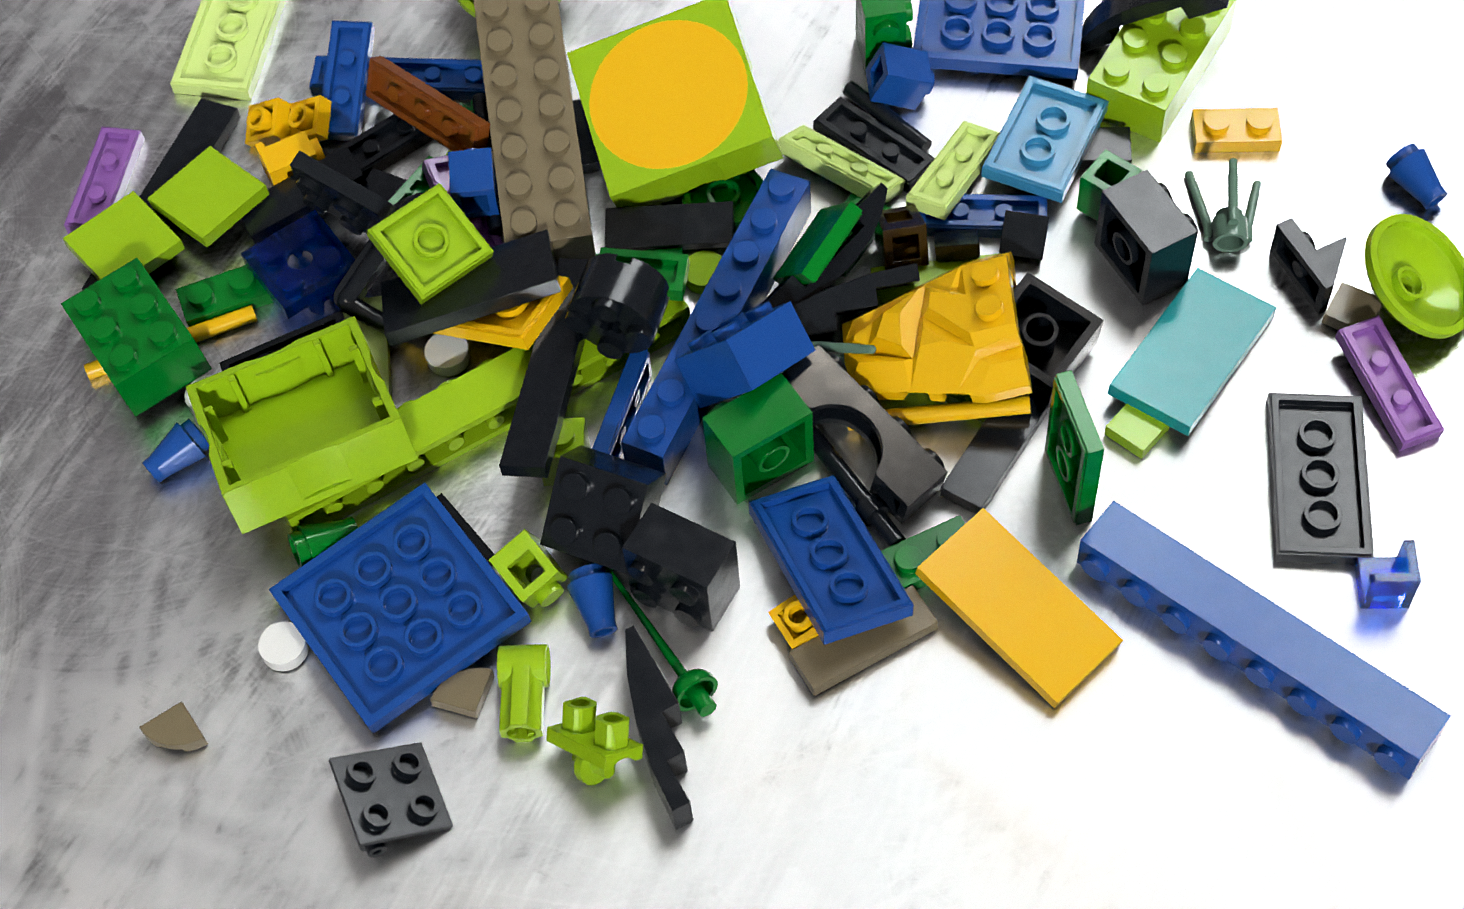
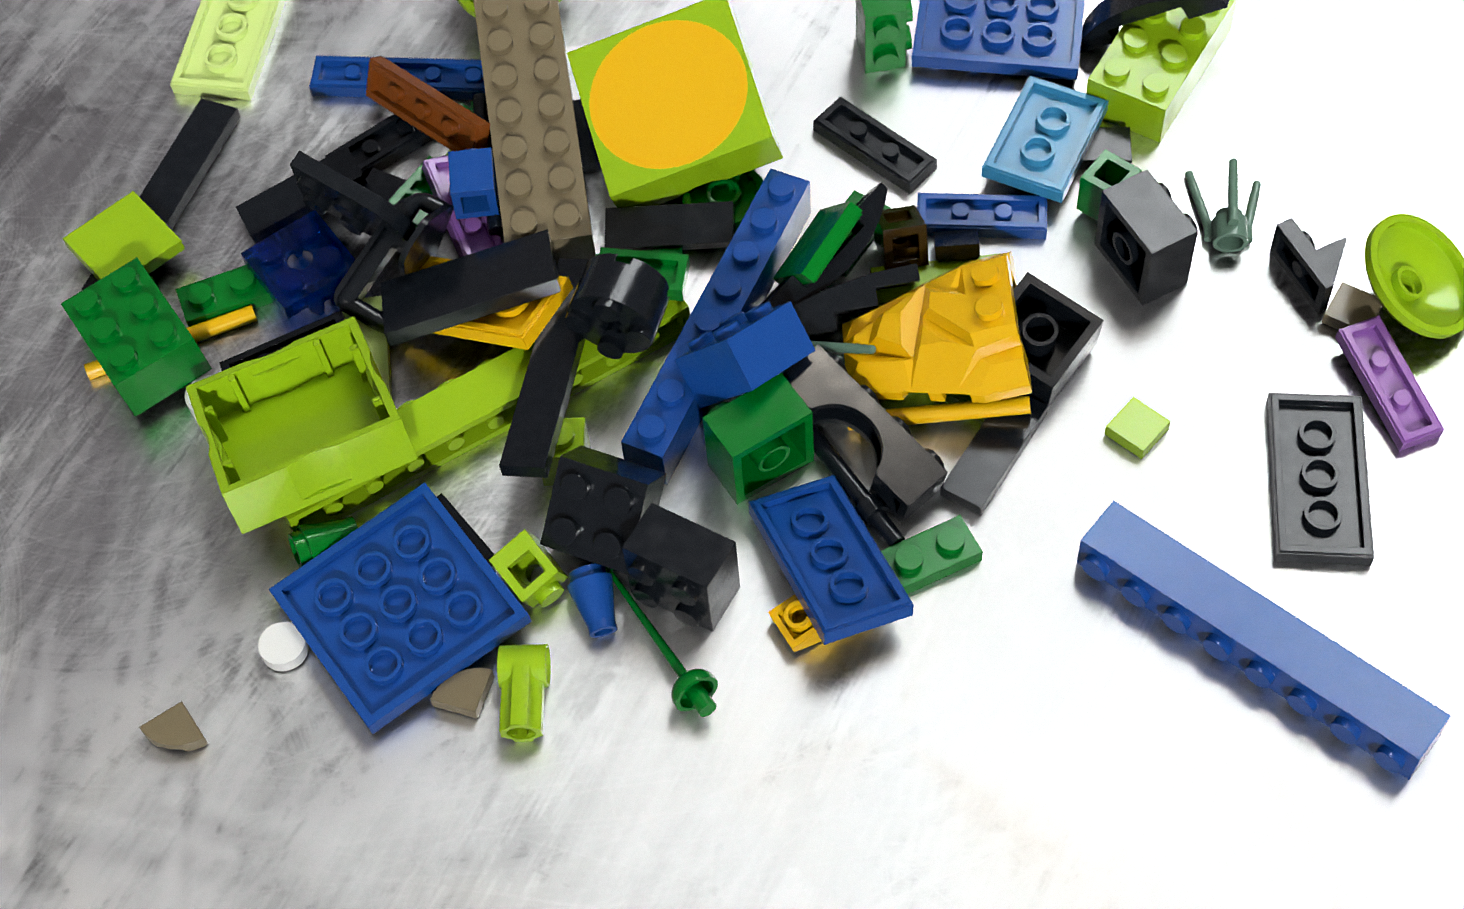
(105, 174): medium lavender tile -> none
(177, 450): blue cone -> none
(208, 196): lime tile -> none
(278, 119): yellow slope -> none
(279, 155): yellow brick -> none
(347, 77): blue tile -> none
(389, 795): black hinge -> none
(430, 243): lime tile -> none
(447, 355): white tile -> none
(593, 740): lime hips -> none
(624, 403): blue tile -> none
(655, 716): black slope -> none
(701, 269): lime tile -> none
(830, 664): dark tan tile -> none
(838, 163): yellowish green tile -> none
(886, 116): black piece -> none
(899, 76): blue brick -> none
(952, 170): yellowish green tile -> none
(1018, 607): yellow tile -> none
(1024, 234): black tile -> none
(1073, 448): green tile -> none
(1192, 351): tile -> none
(1236, 130): yellow plate -> none
(1388, 580): clear blue panel -> none
(1415, 173): blue cone -> none

